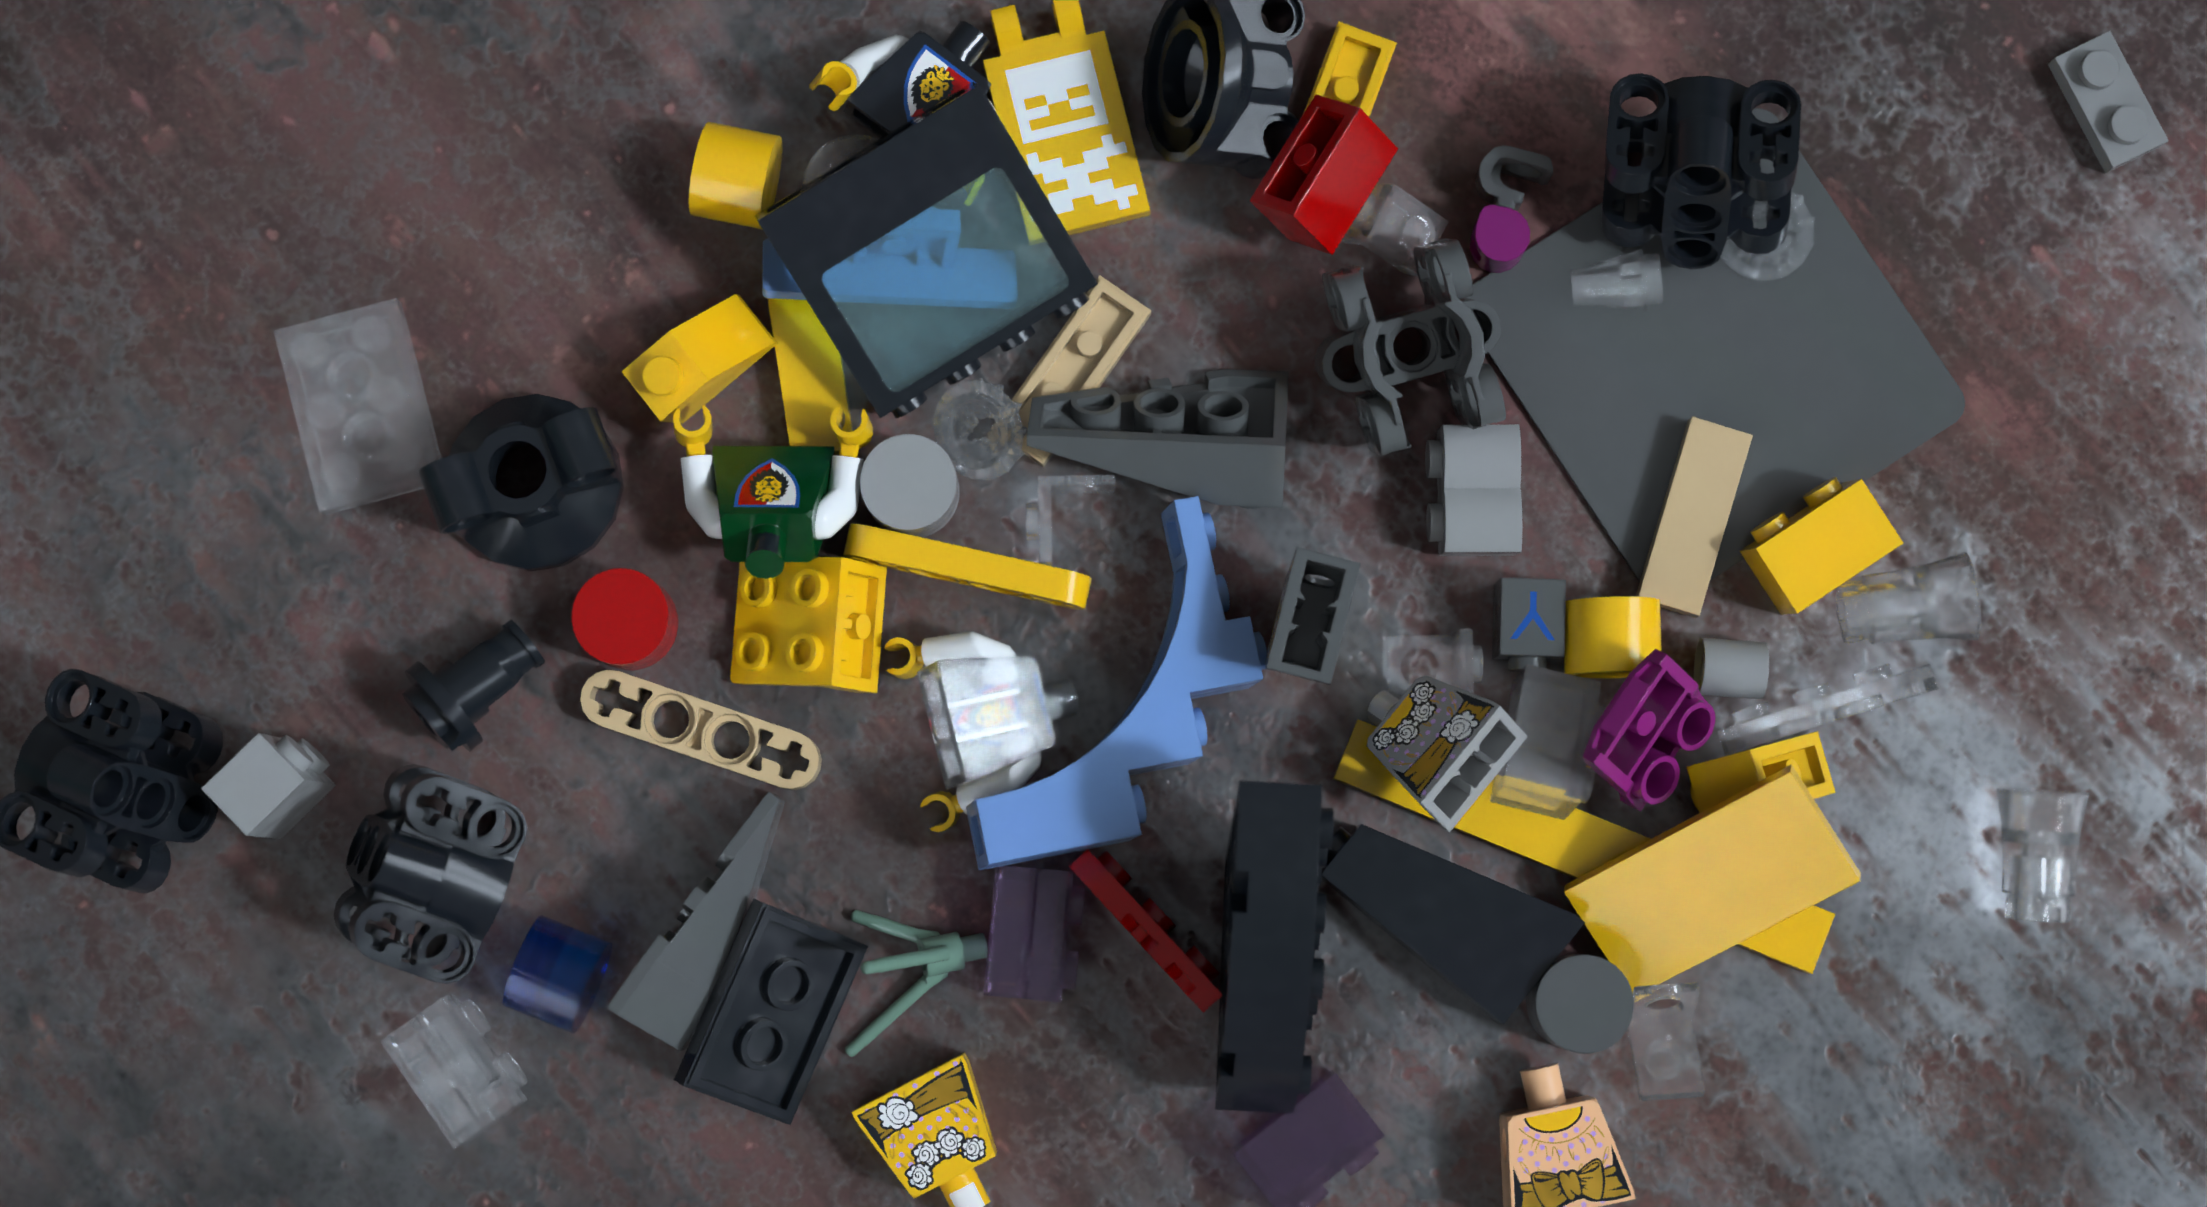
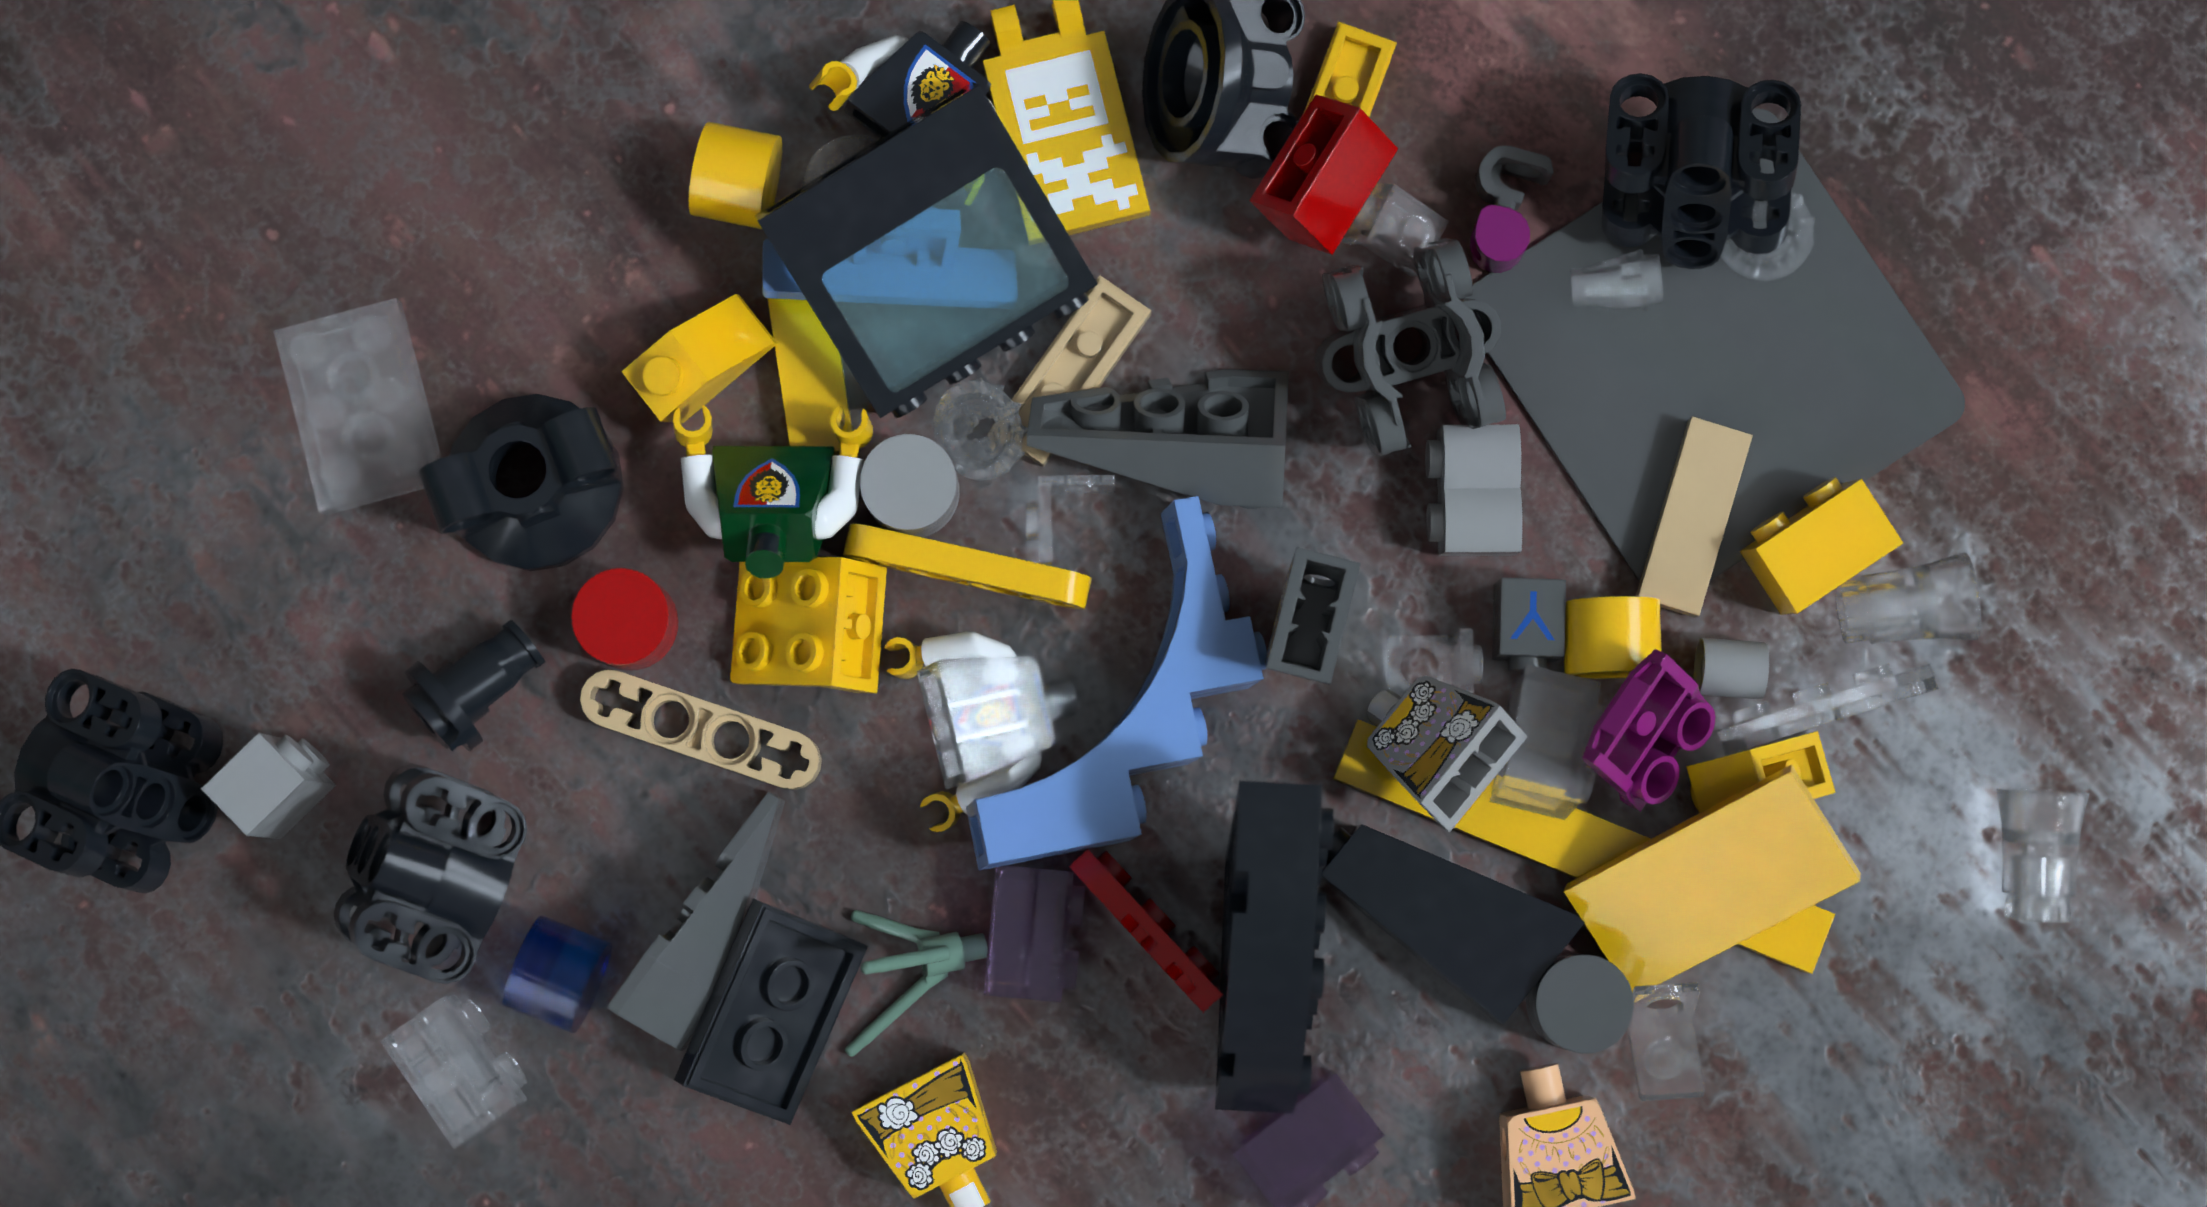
(2107, 102): light grey plate -> none

